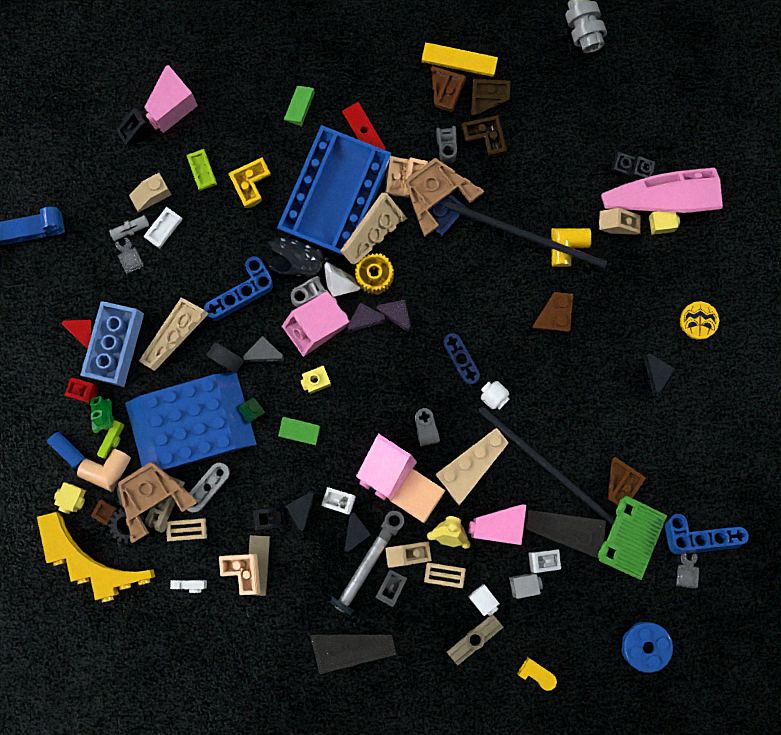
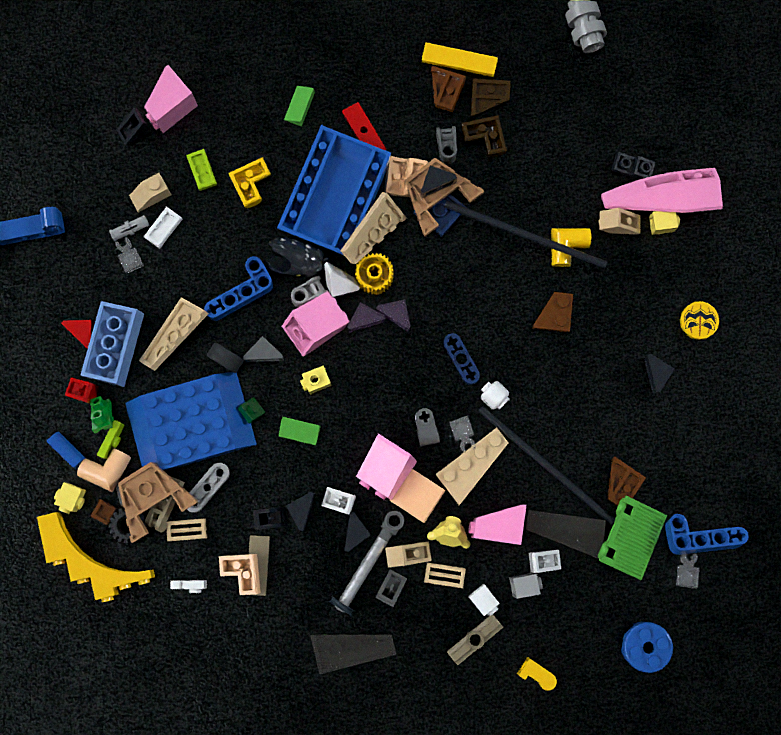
(437, 180): none -> black slope
(462, 431): none -> clear plate

